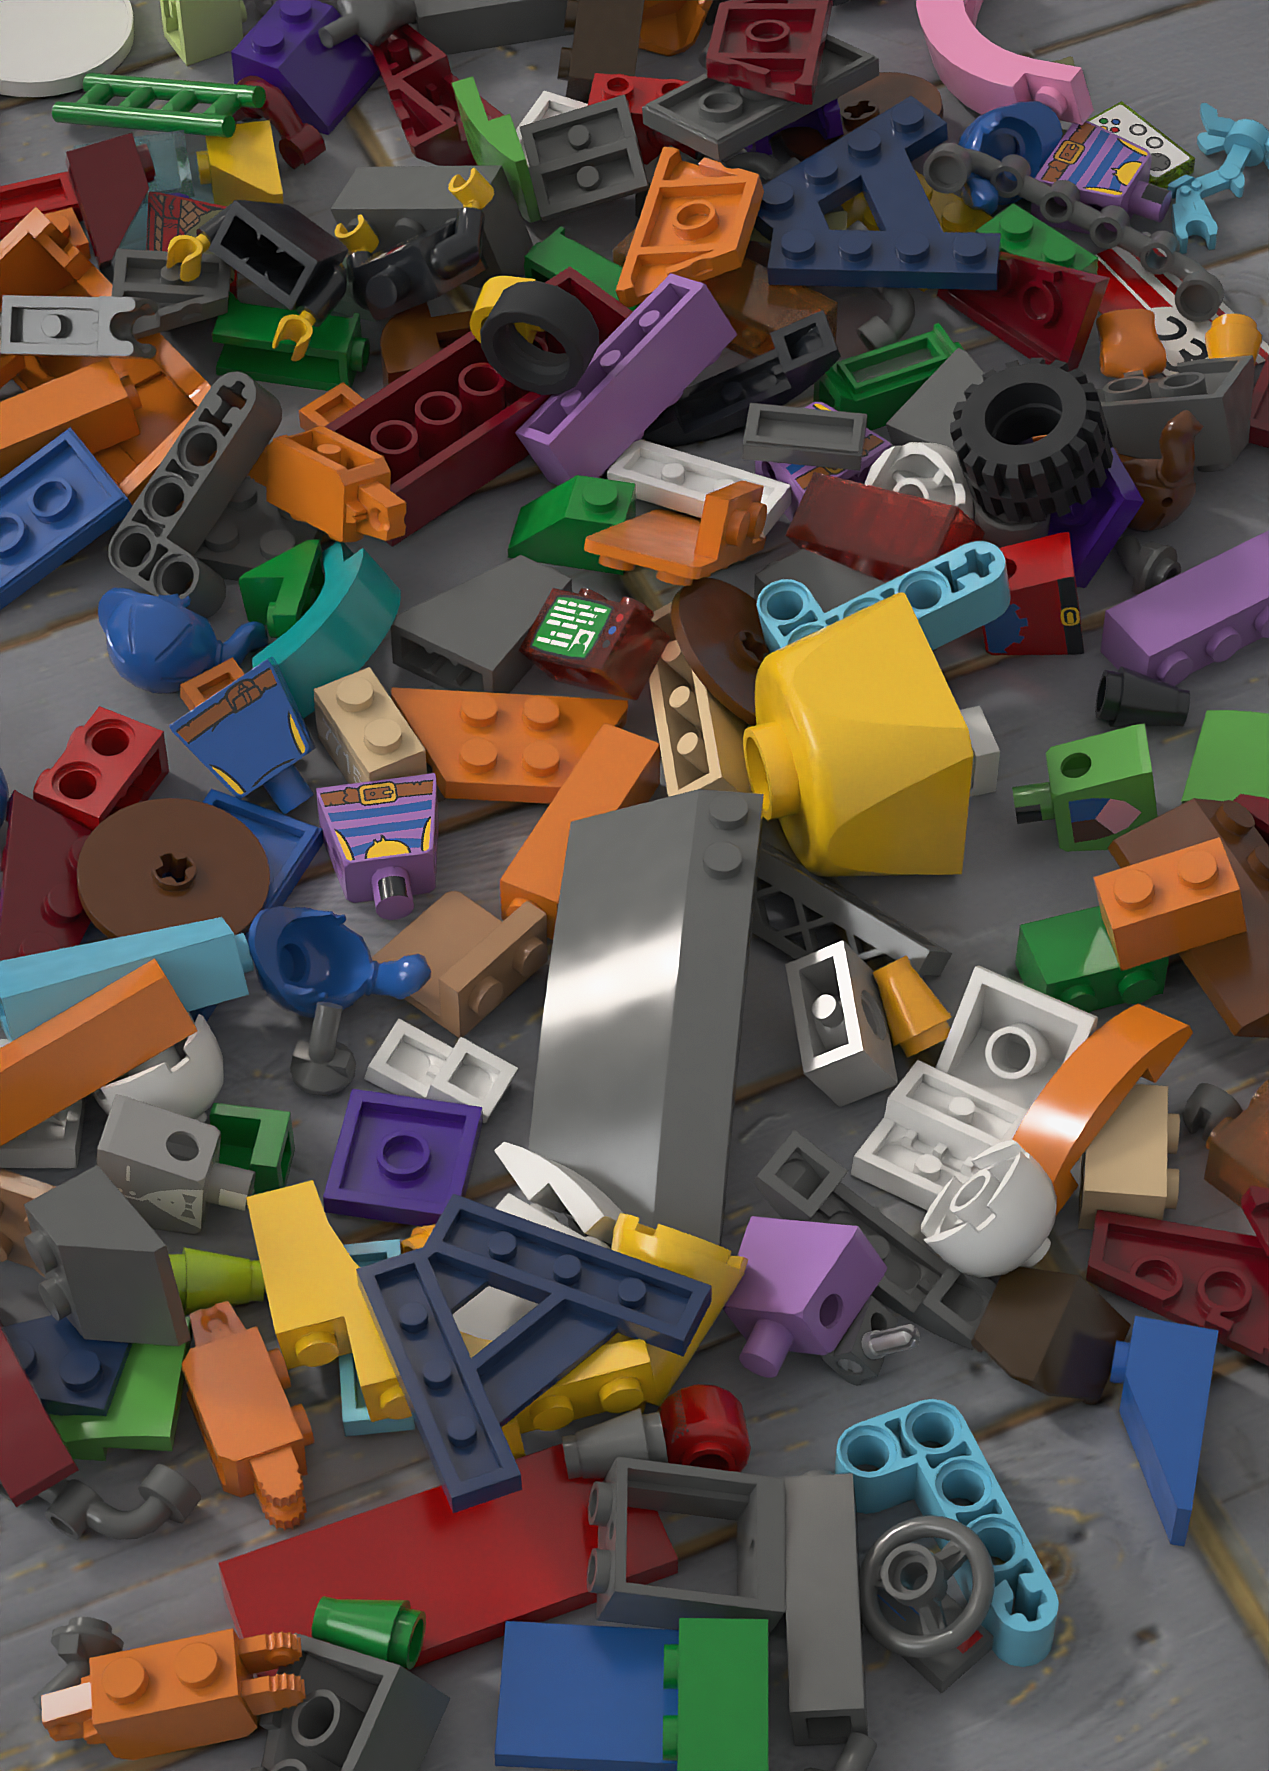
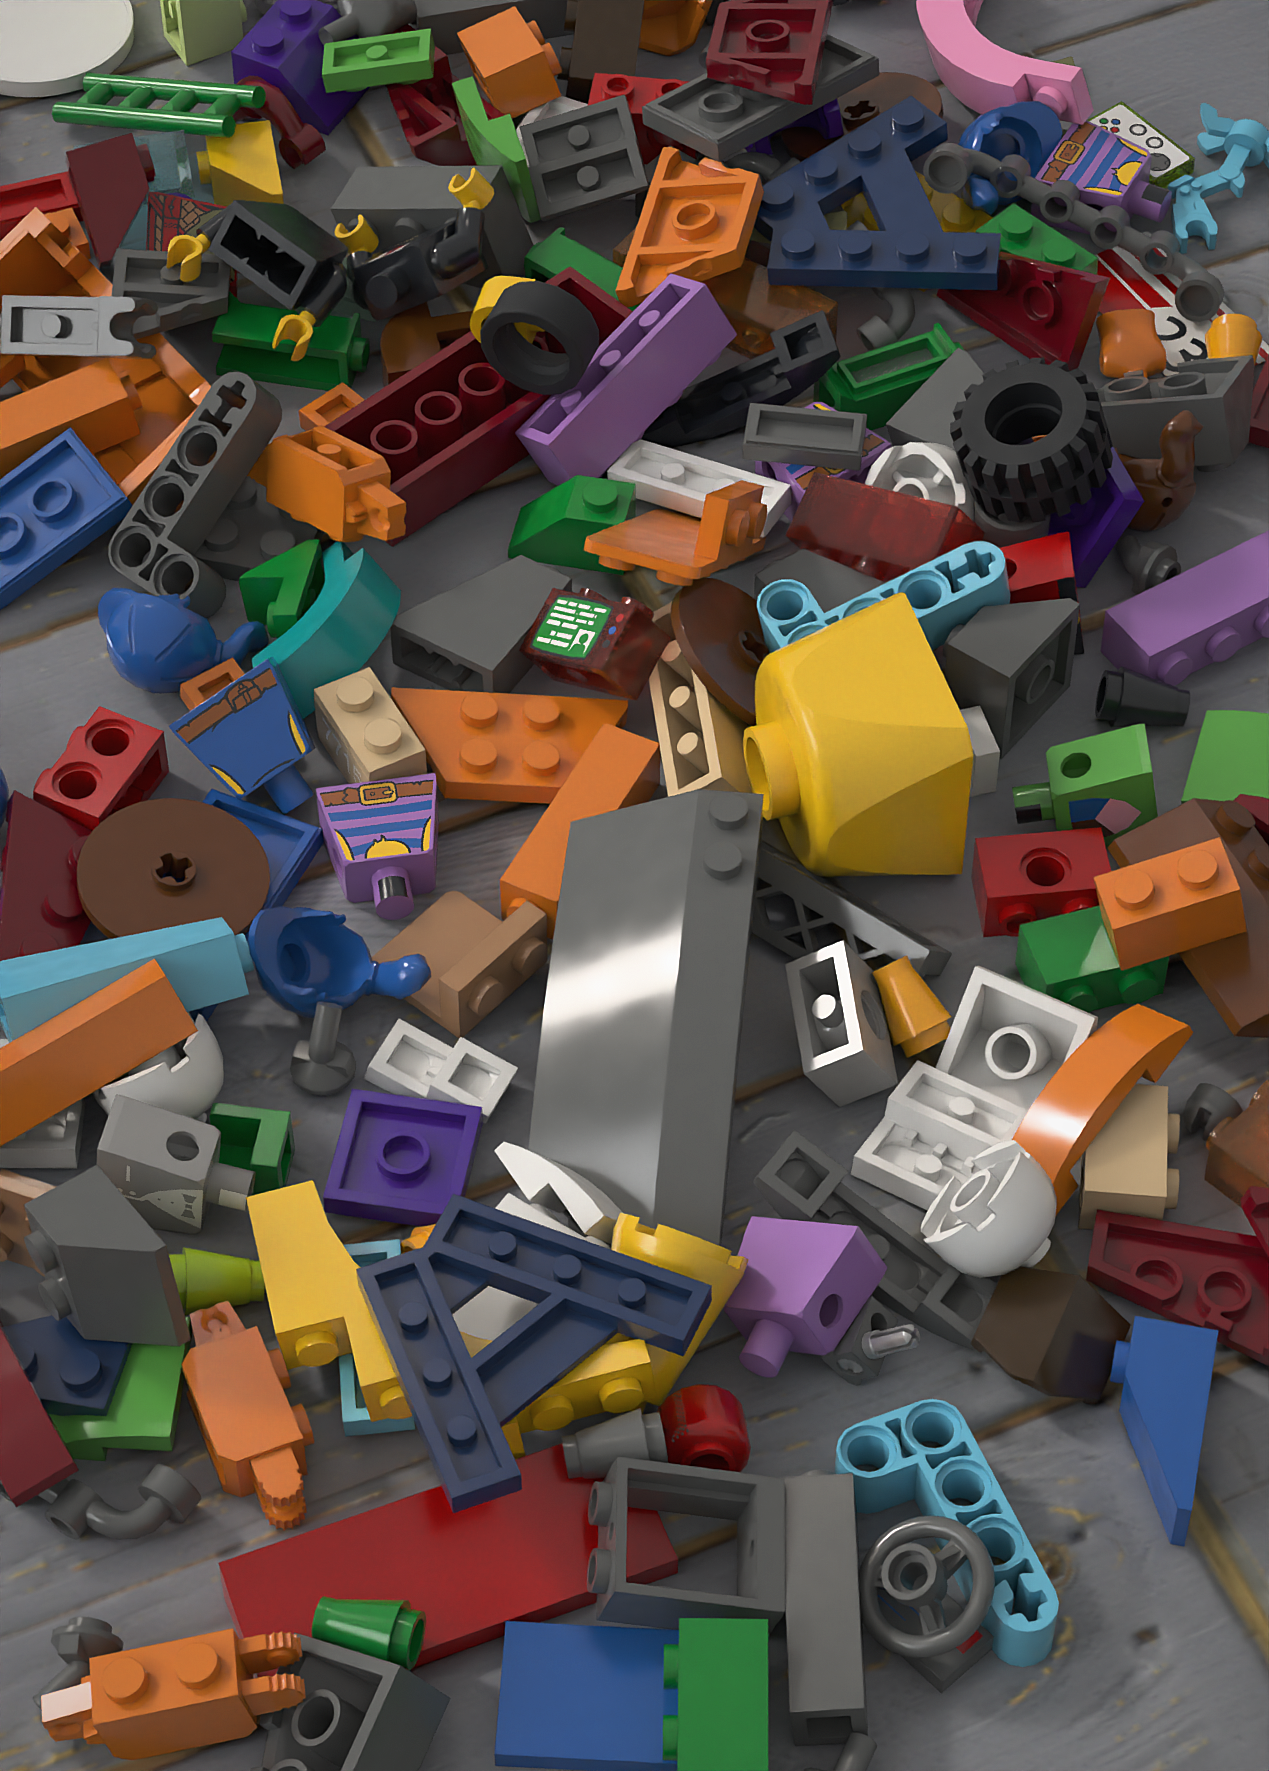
(378, 61): none -> bright green plate
(511, 62): none -> orange brick
(1012, 663): none -> dark grey slope
(1035, 876): none -> red brick

